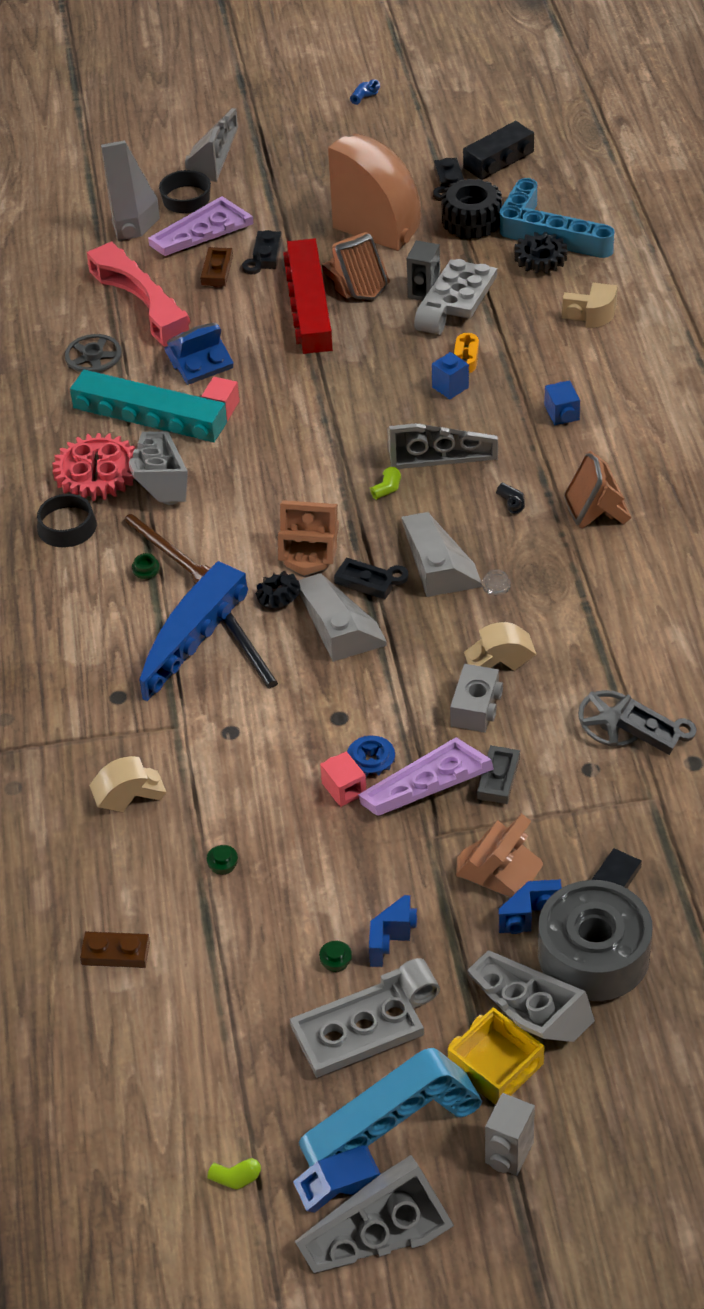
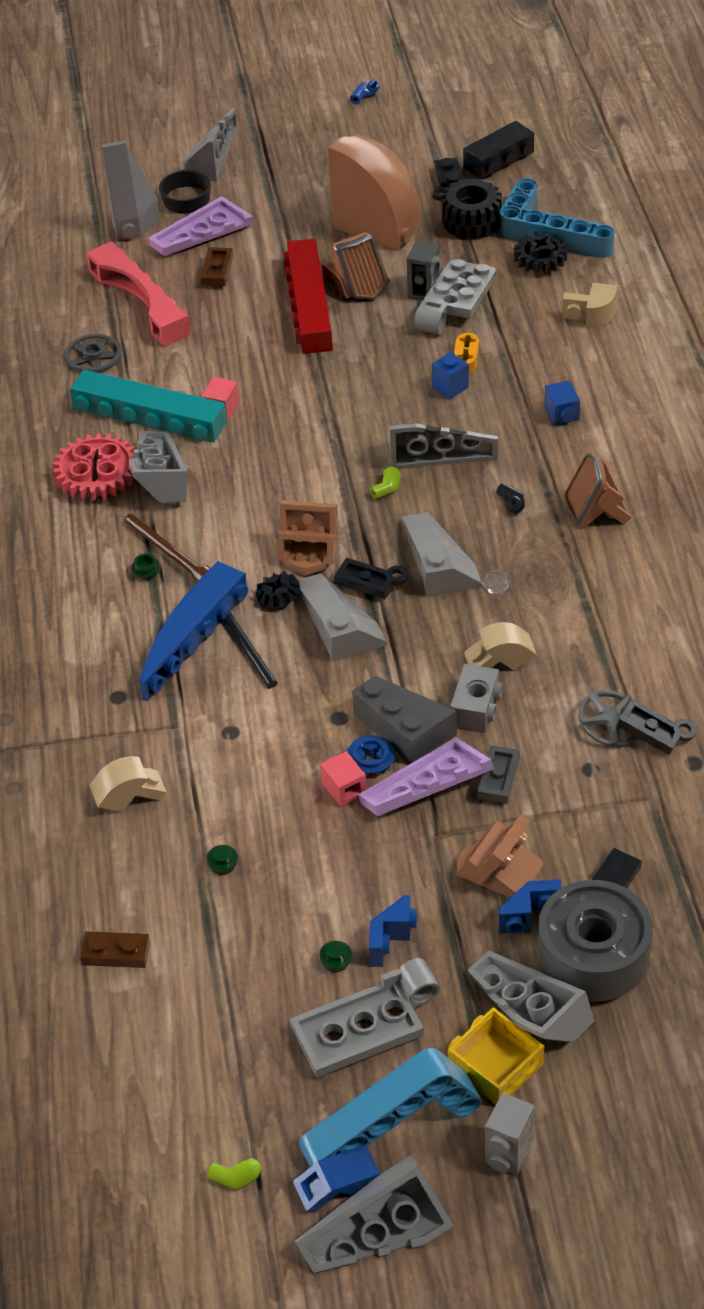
(68, 537): black tyre -> none
(199, 353): blue piece -> none
(265, 252): black hinge -> none
(404, 717): none -> dark grey wedge

